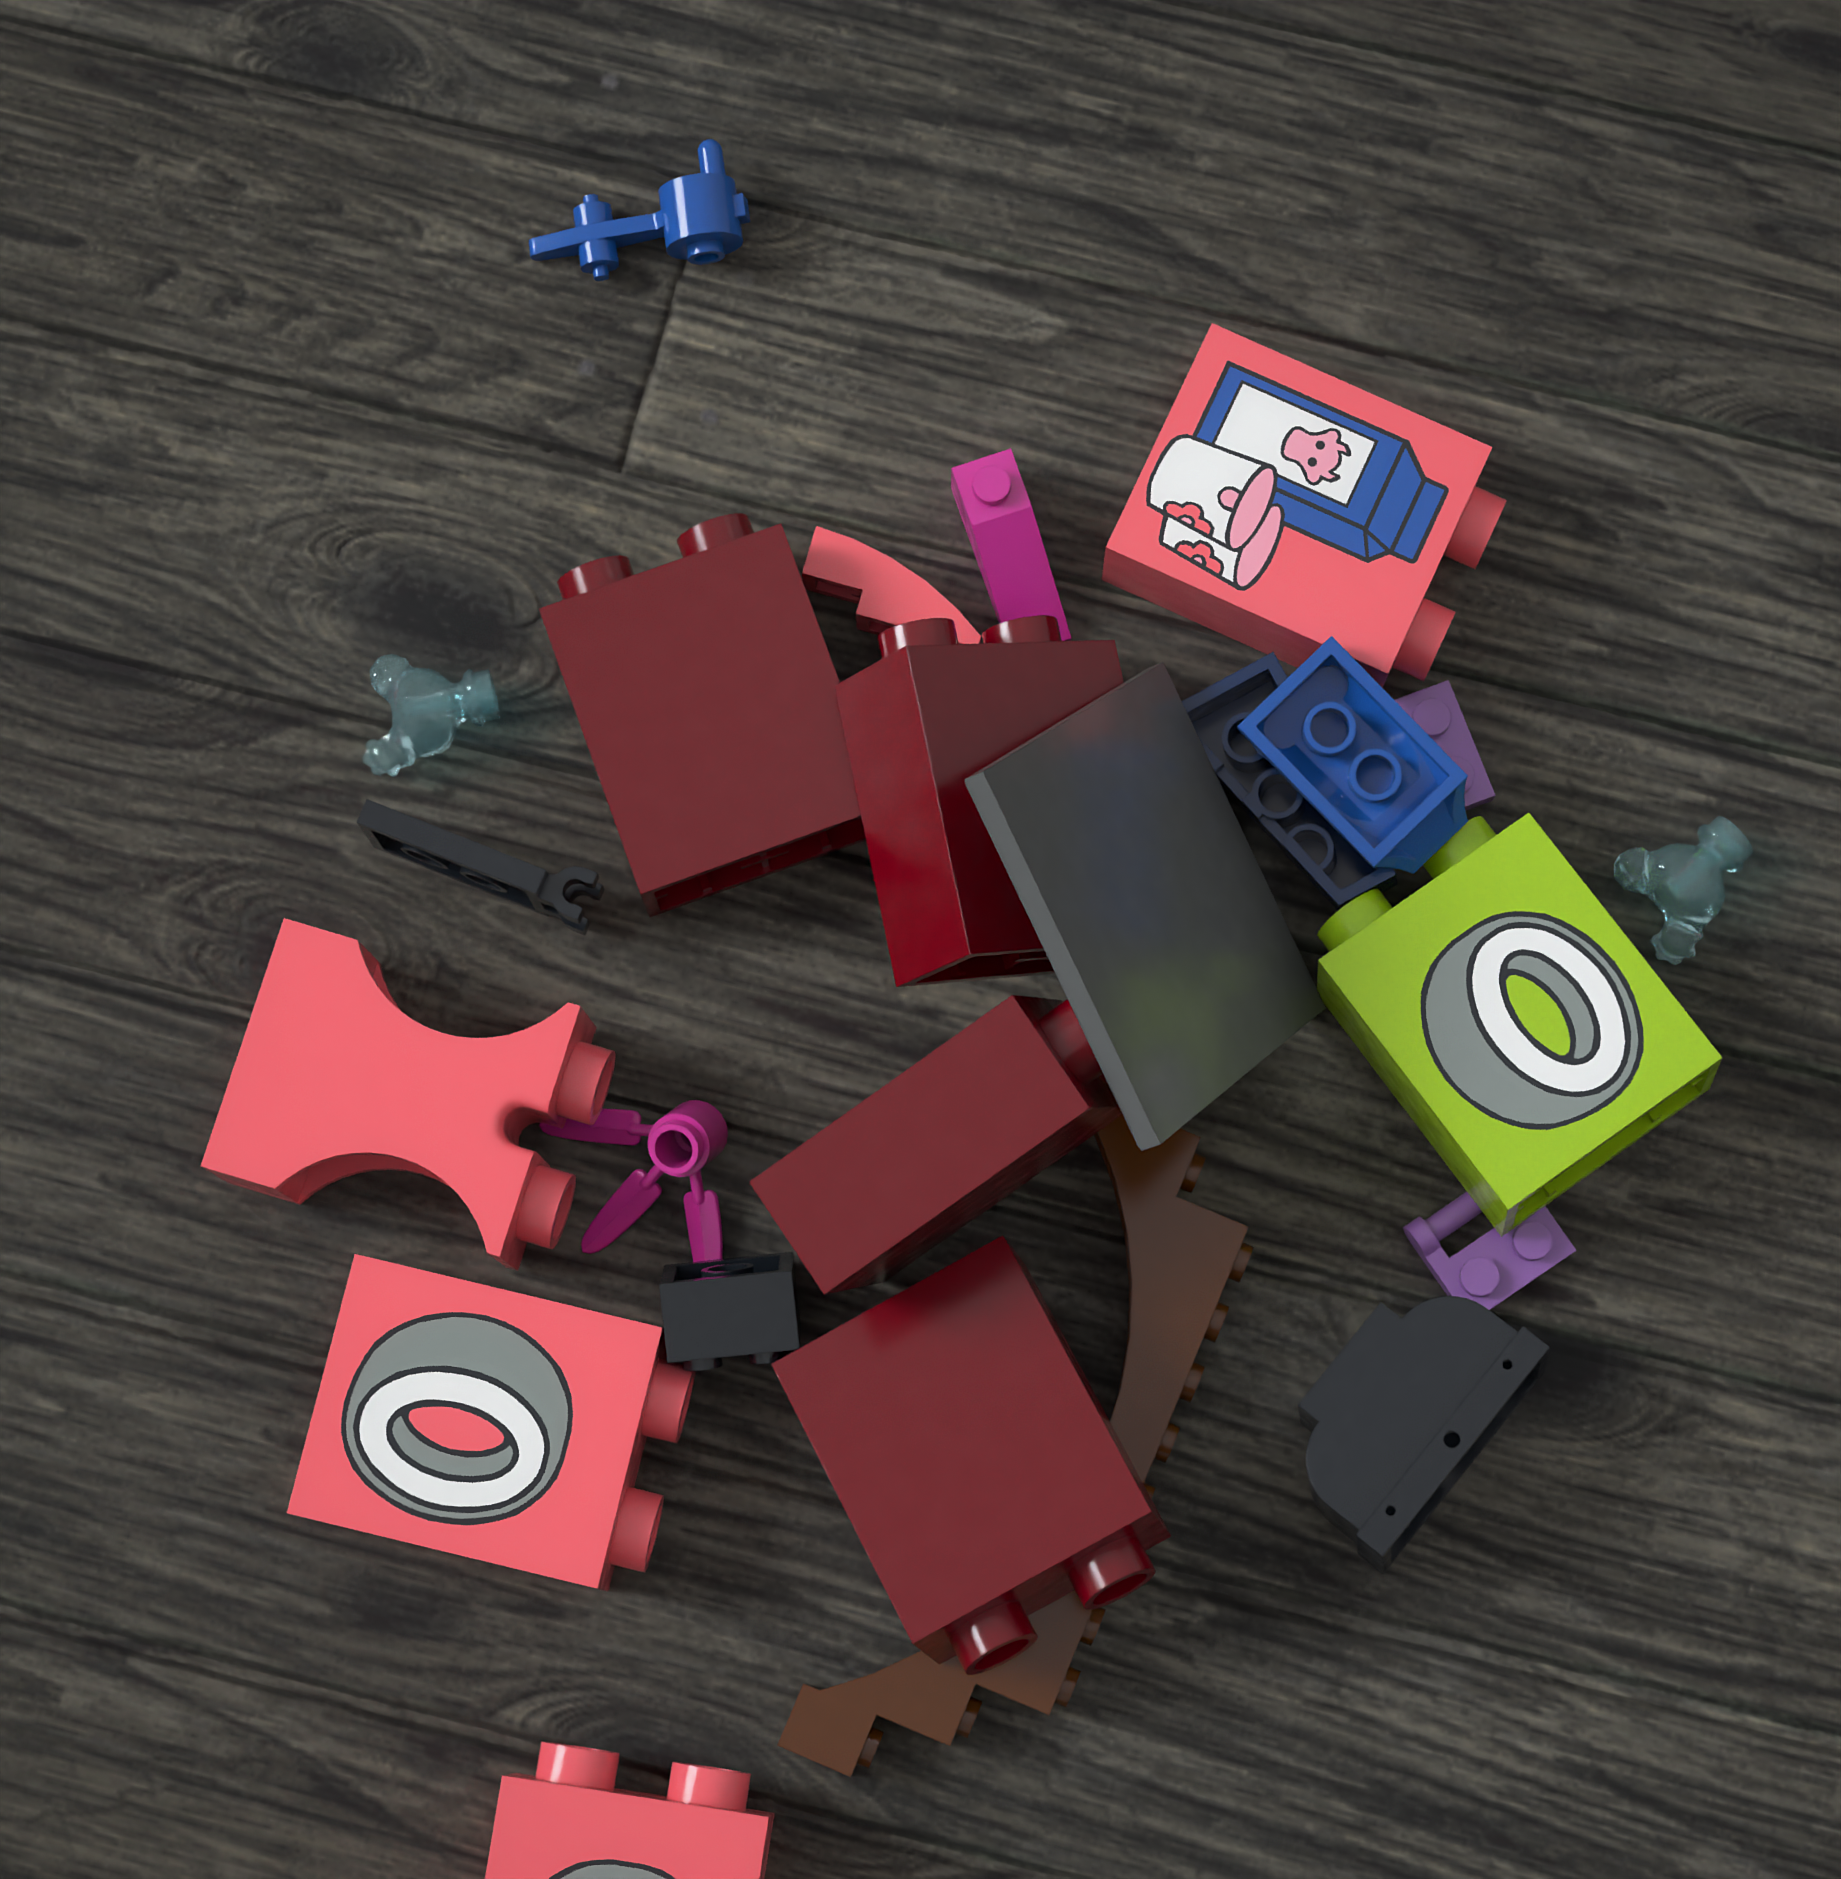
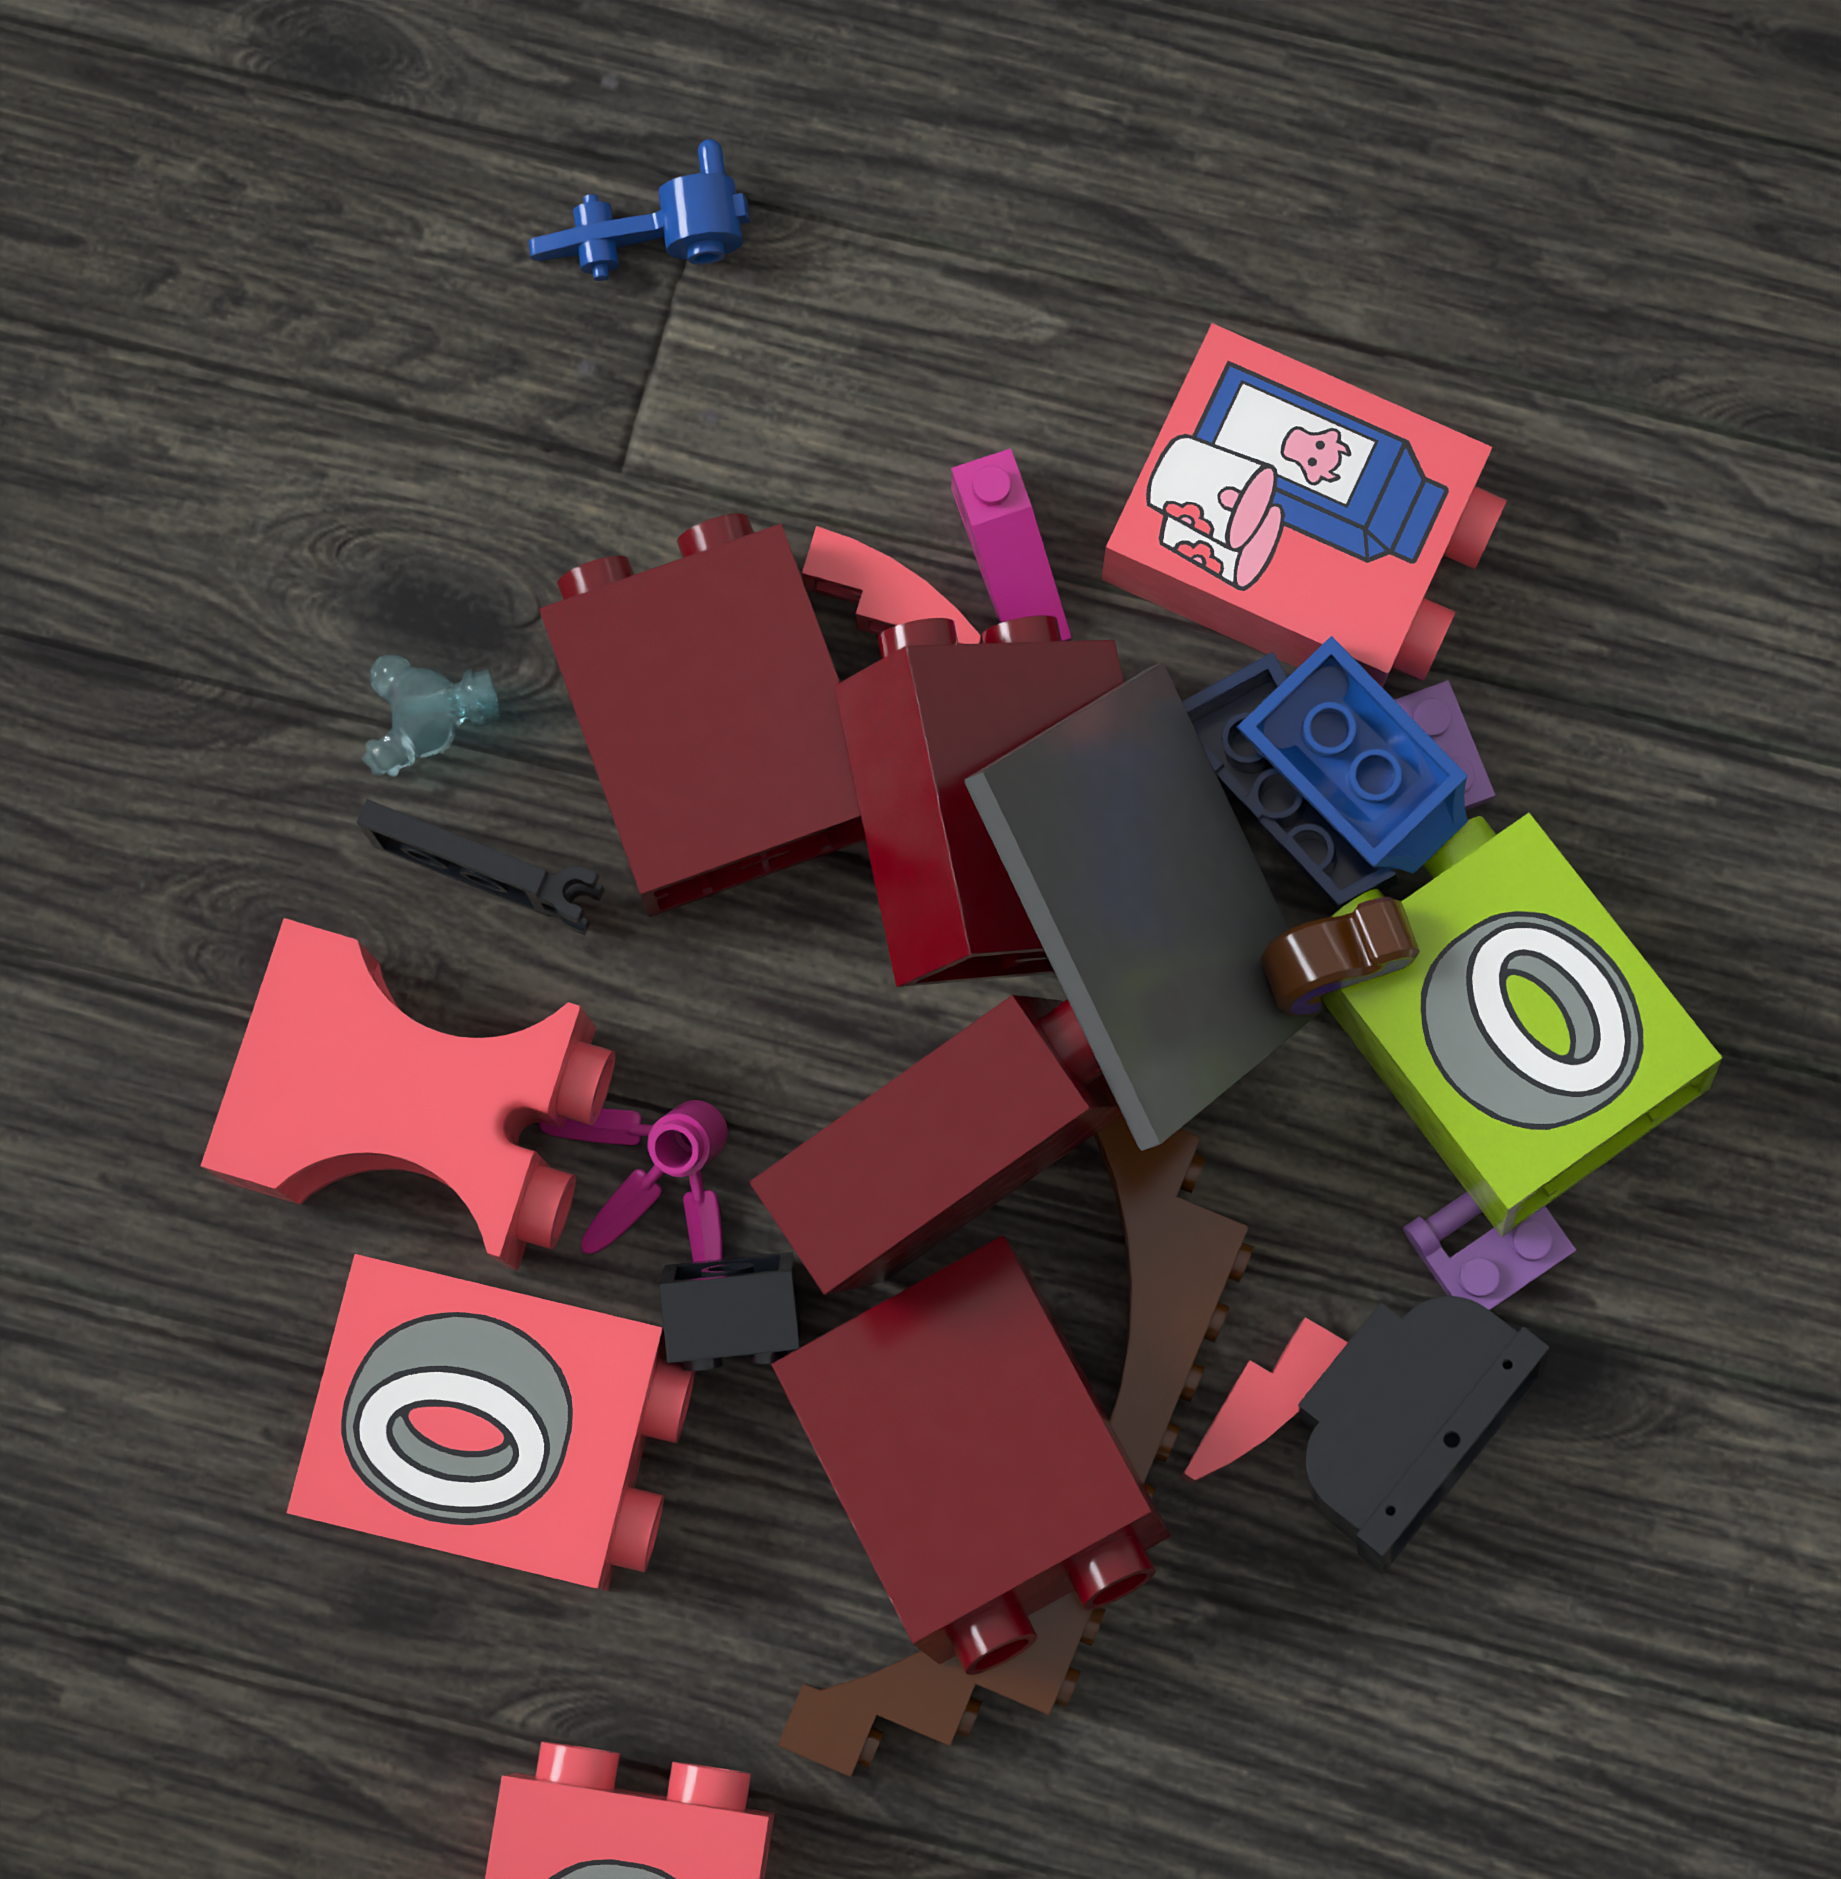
(1264, 1399): none -> coral slope
(1337, 954): none -> reddish brown animal
(1684, 883): clear light blue animal -> none

